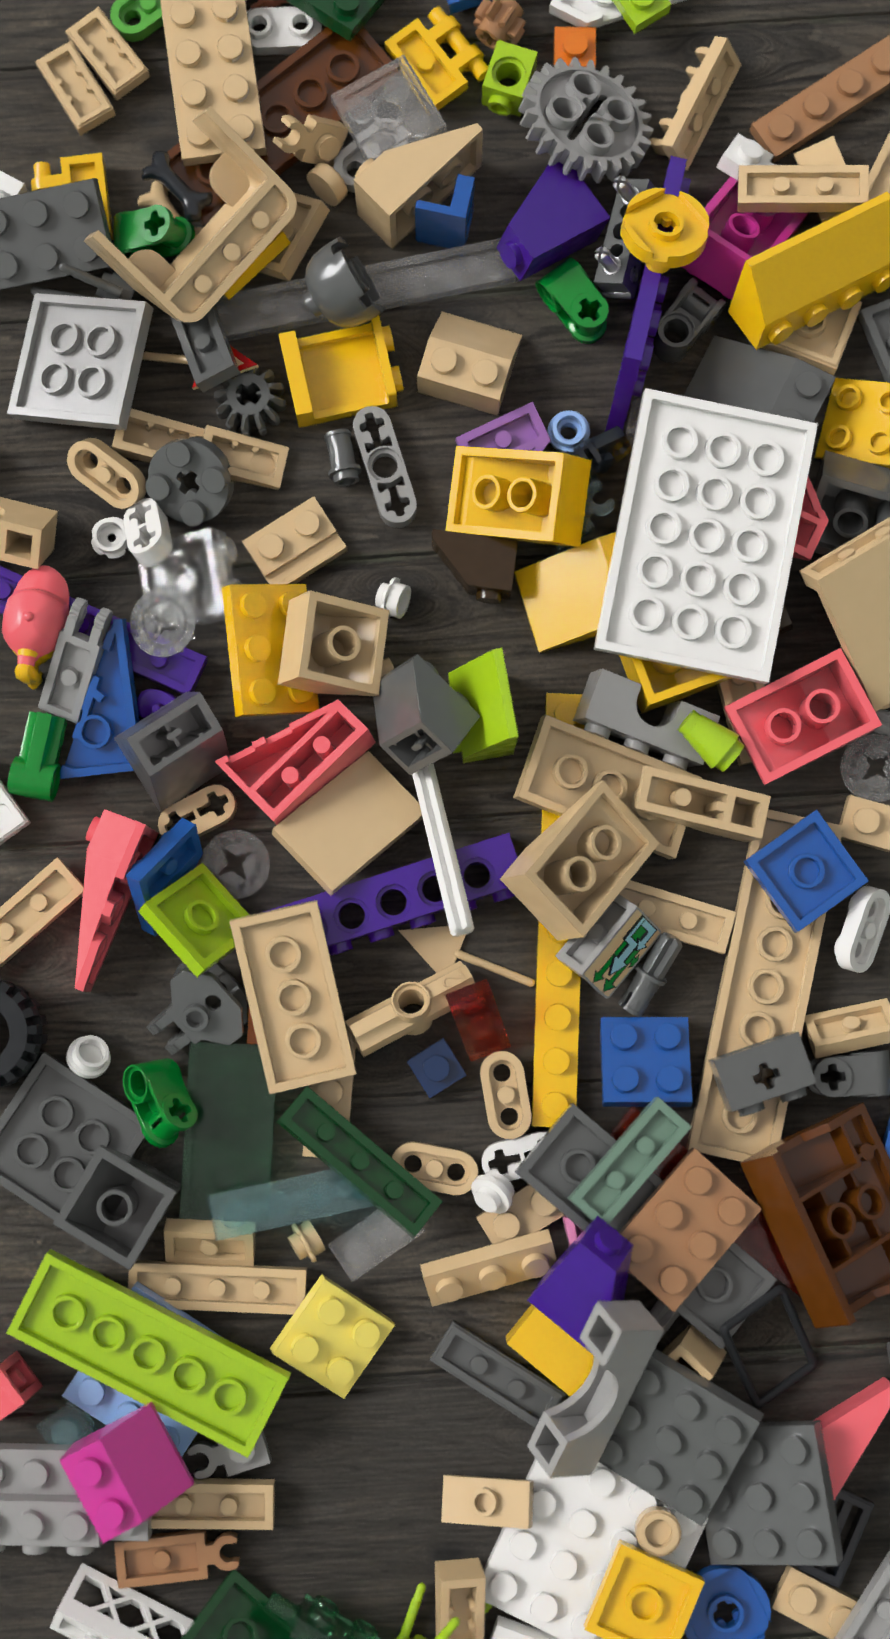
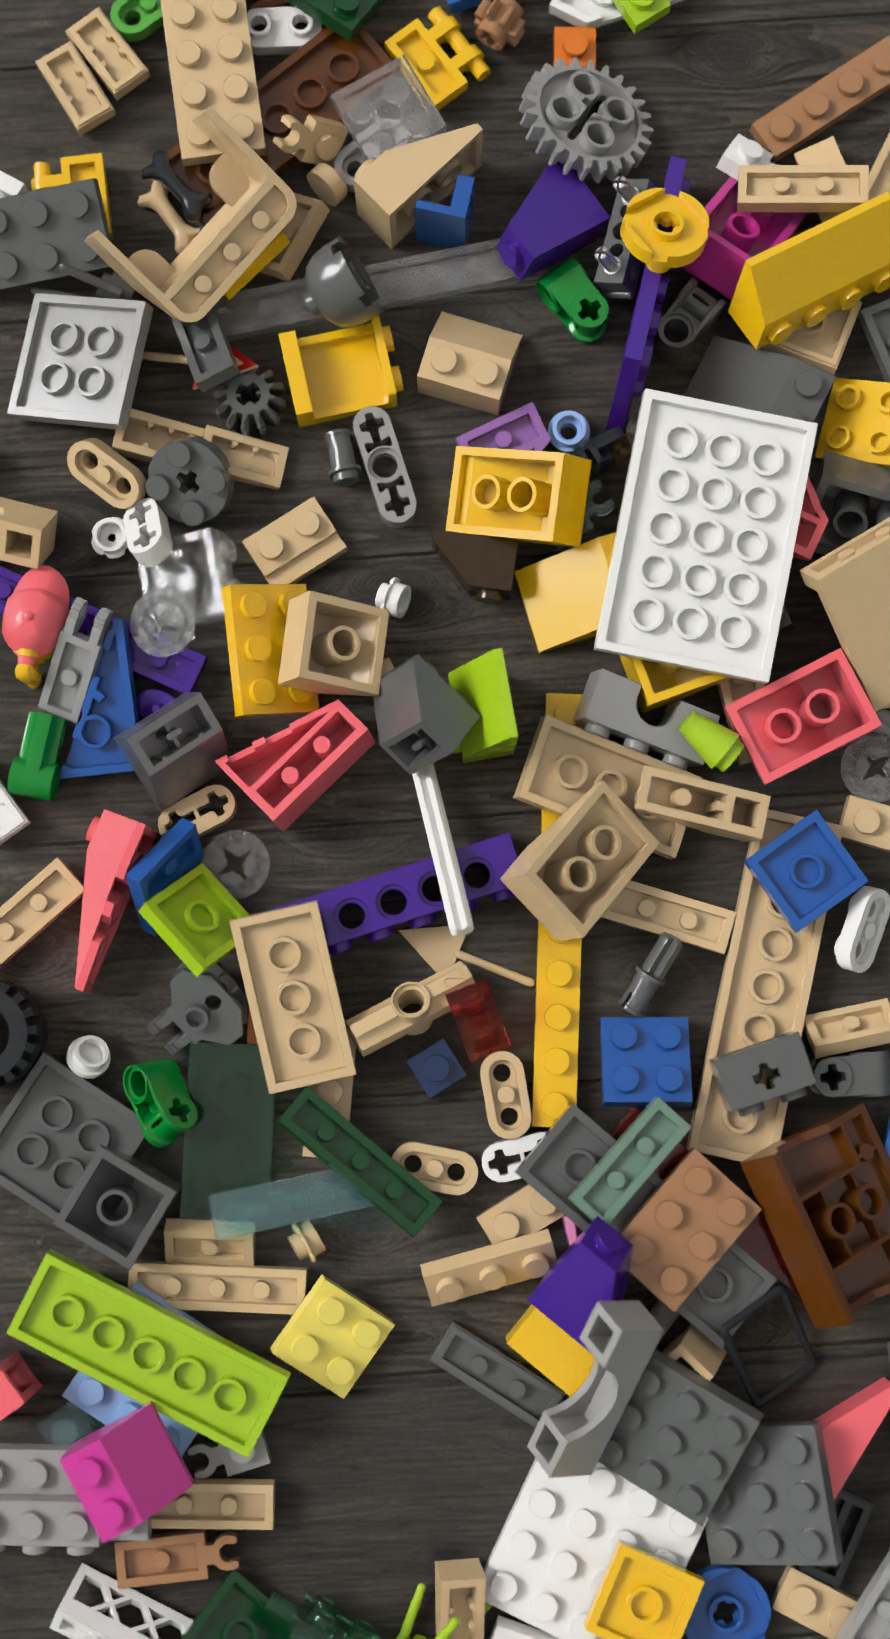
(153, 230): green piece -> none
(348, 823): tan tile -> none
(369, 1244): clear plate -> none
(487, 1501): tan plate -> none
(493, 1192): white plate -> none
(512, 63): lime brick -> none
(611, 946): panel -> none
(657, 1531): tan tile -> none
(699, 101): tan plate -> none

